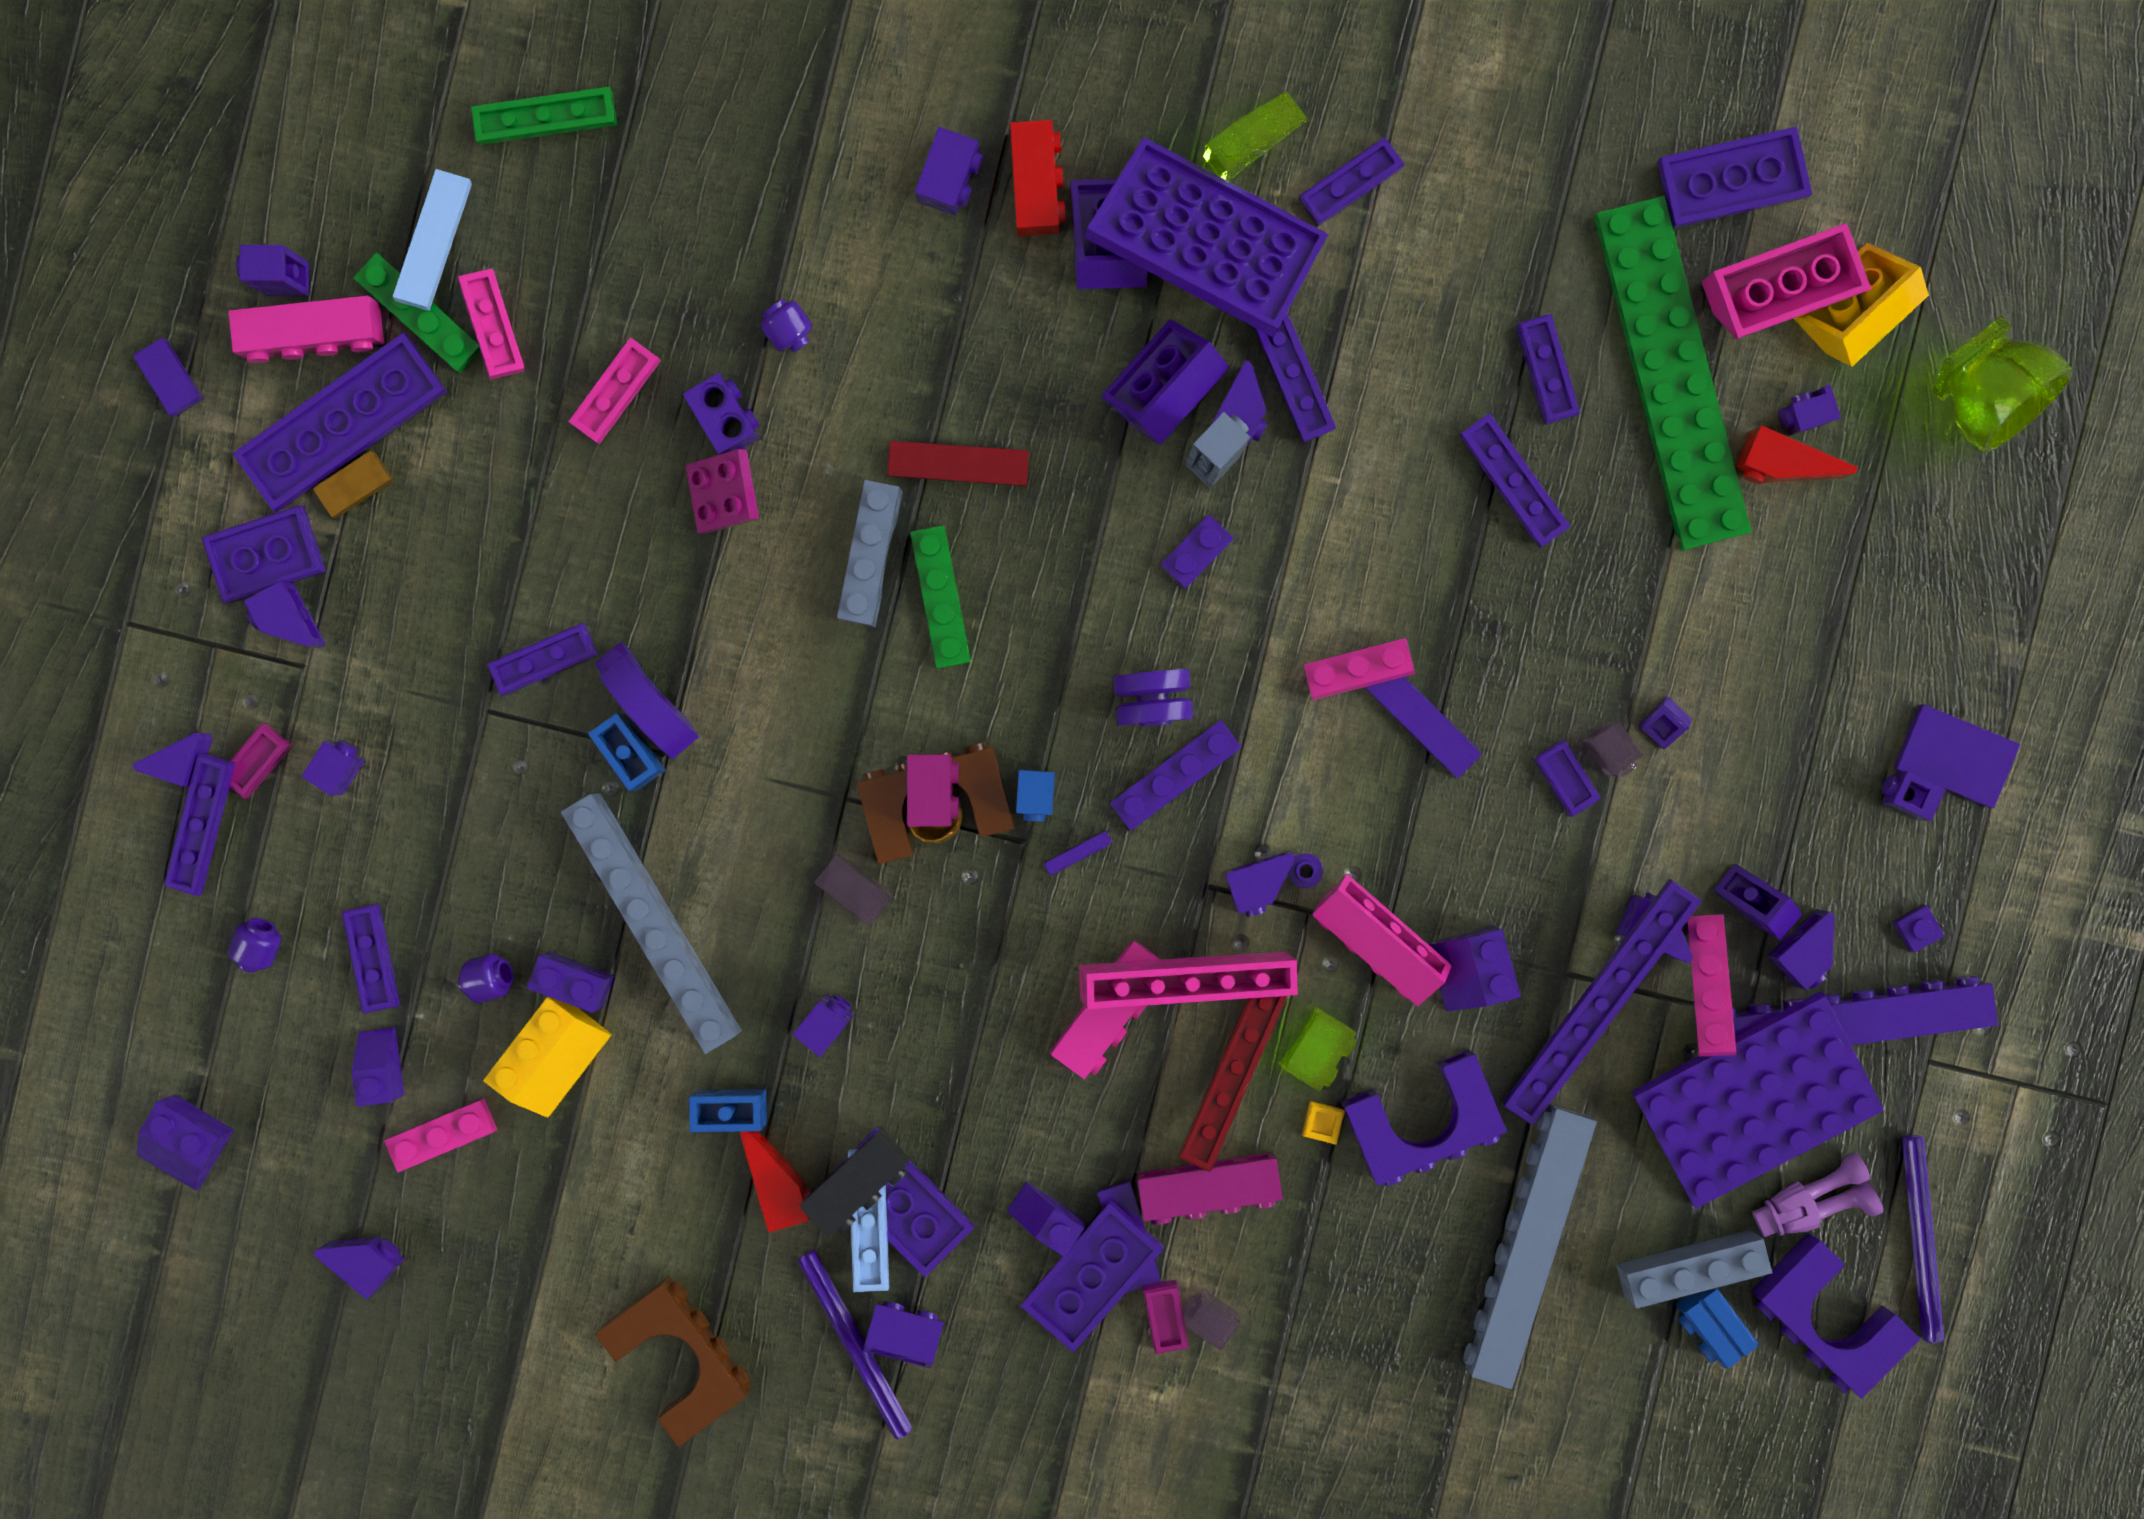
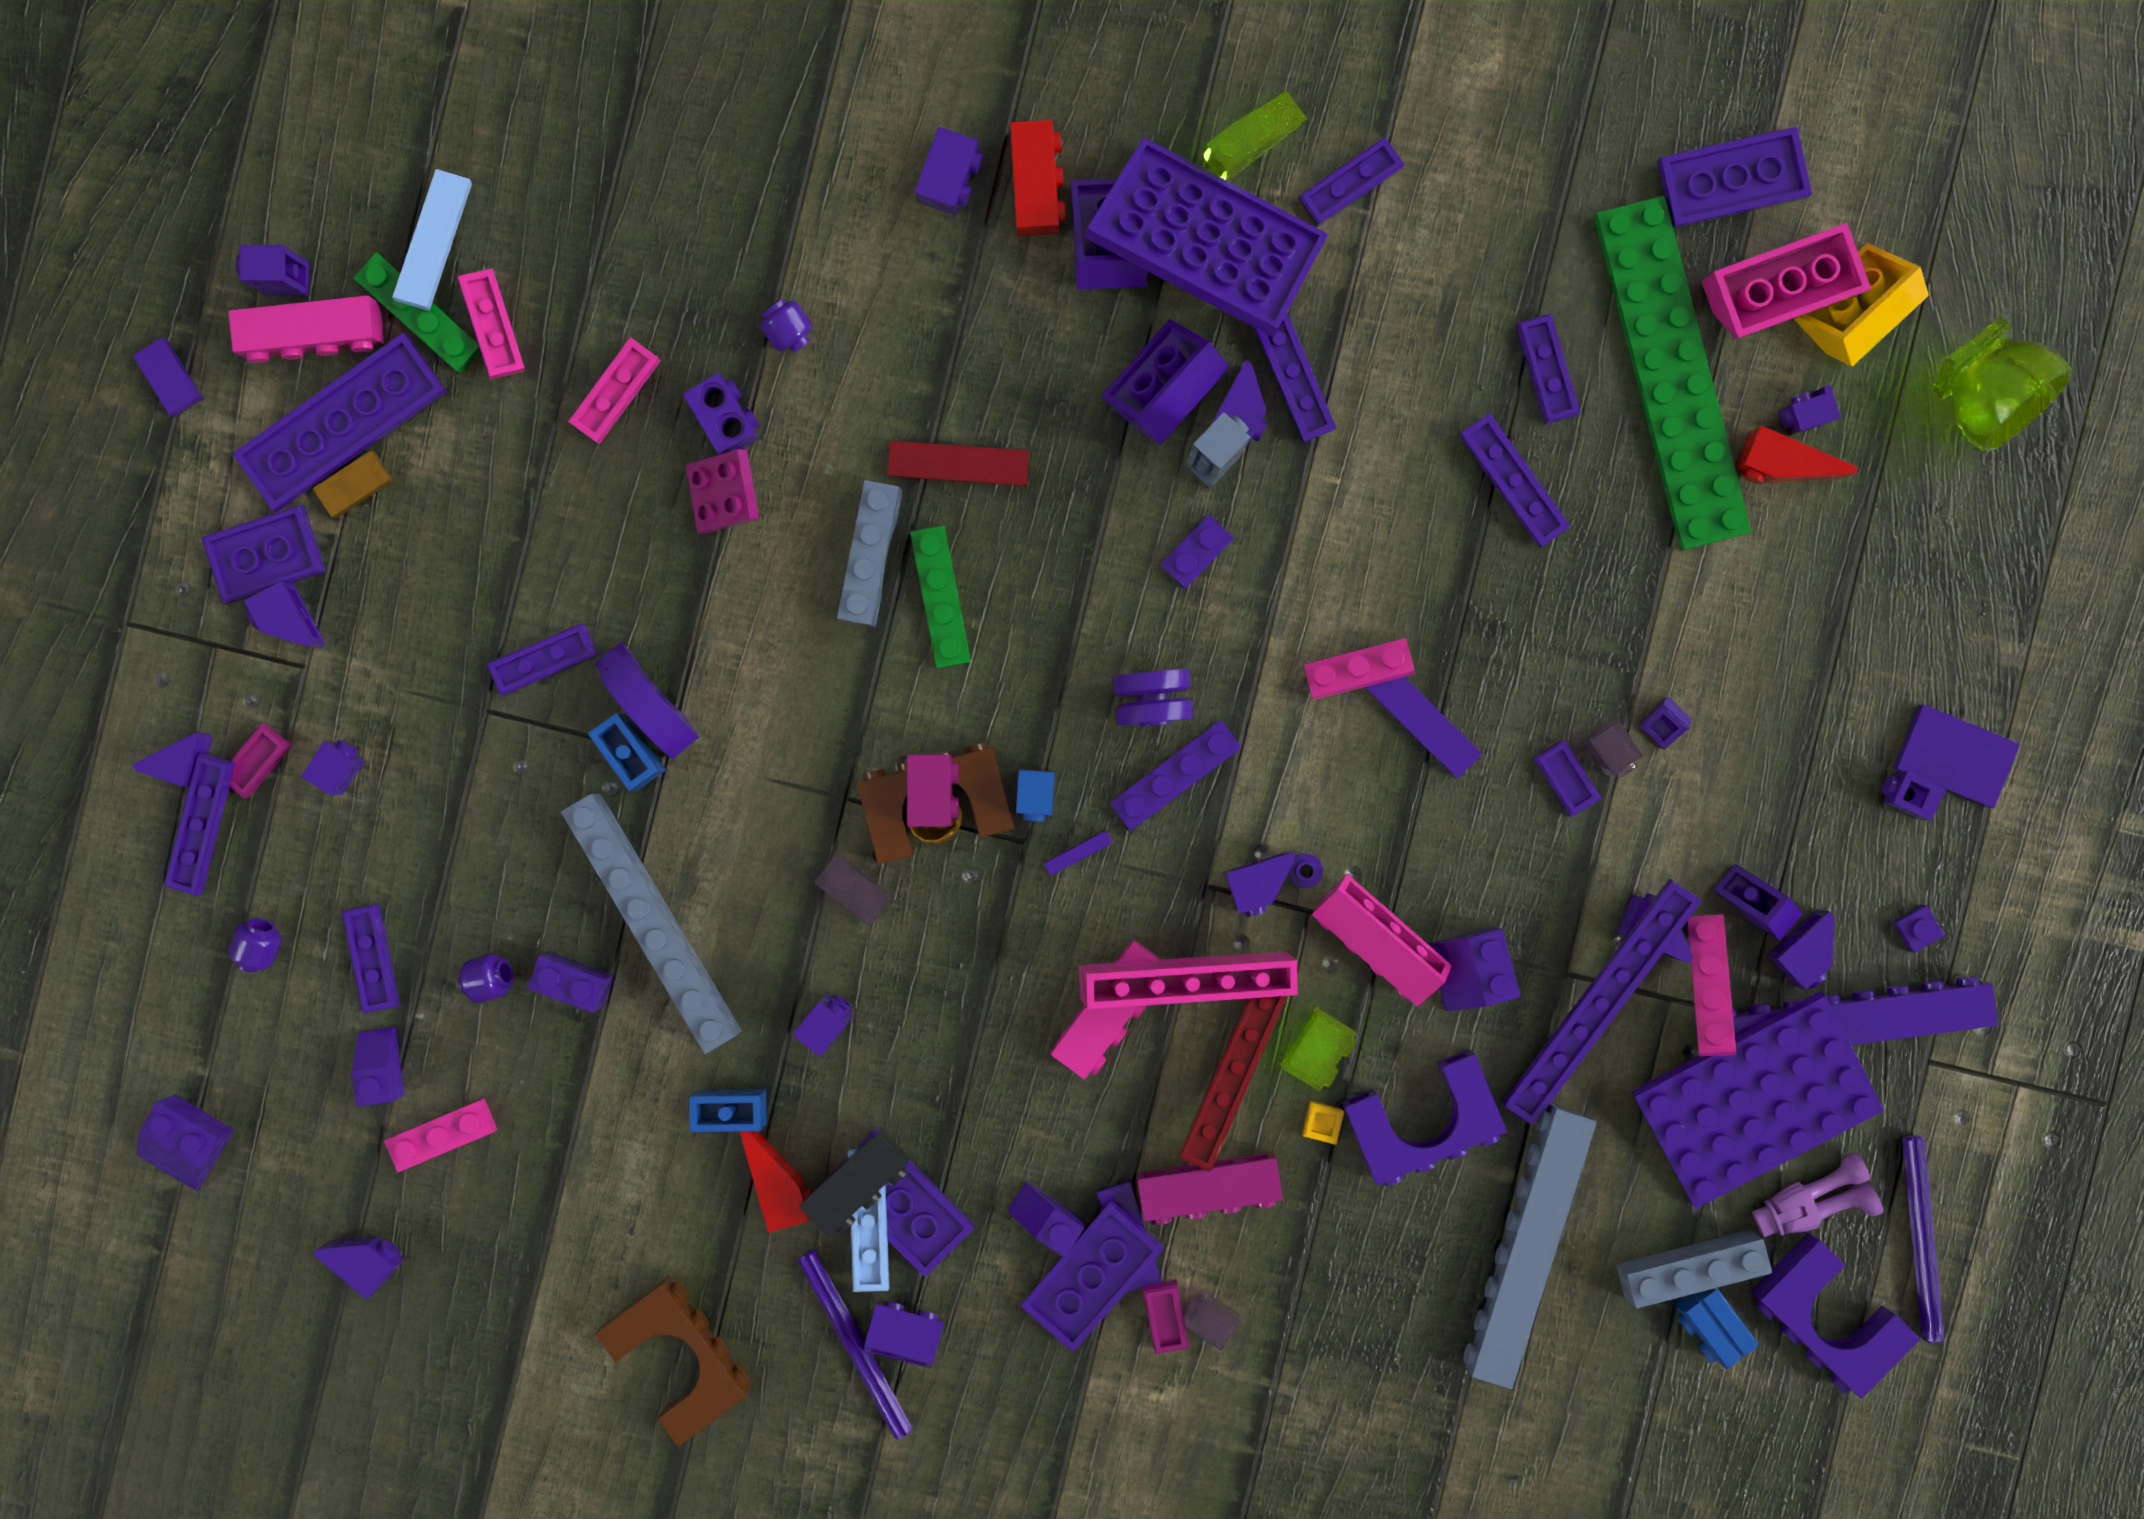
(544, 115): green plate -> none
(547, 1057): yellow slope -> none

